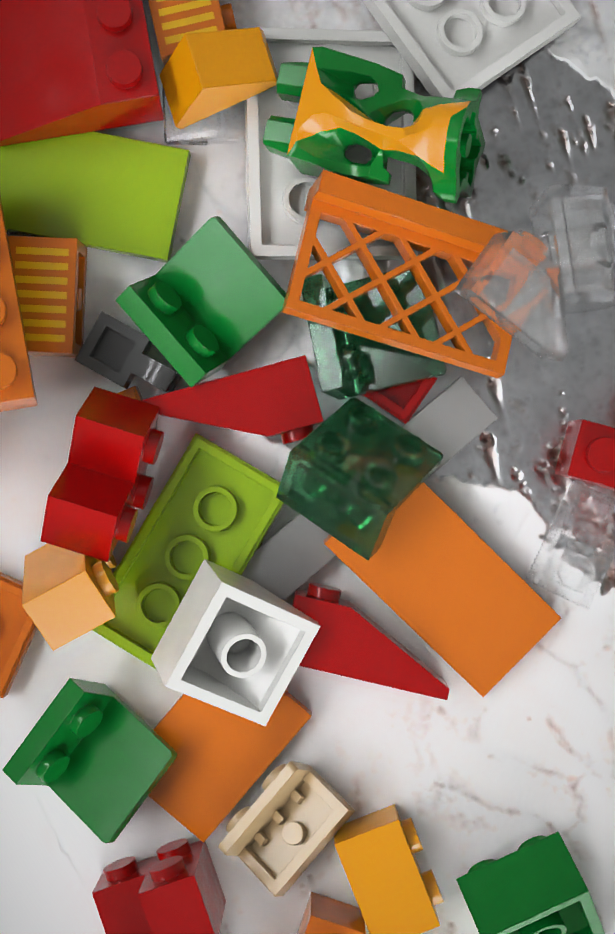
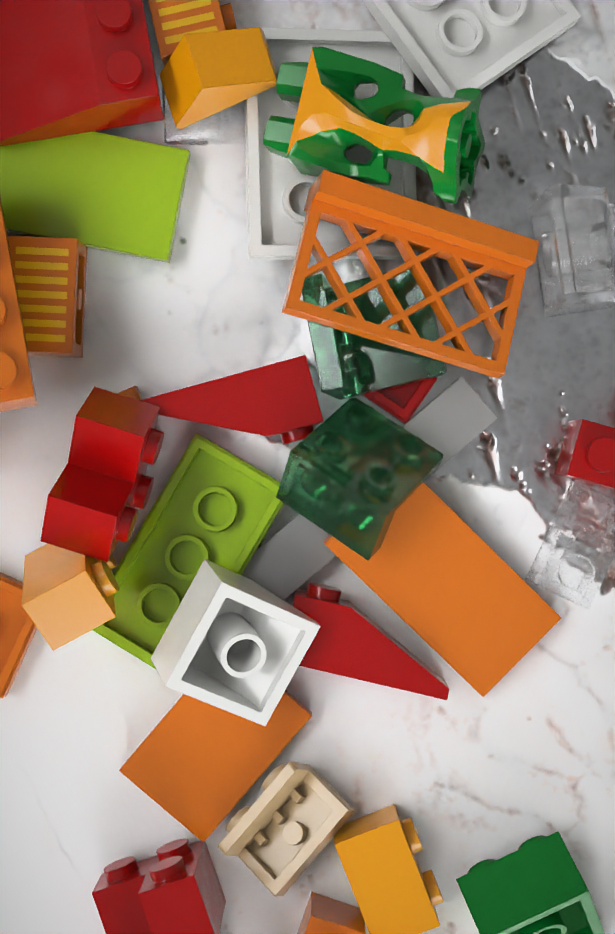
(93, 756): green bracket -> none
(121, 353): dark grey plate -> none
(204, 302): green bracket -> none
(520, 292): clear slope -> none

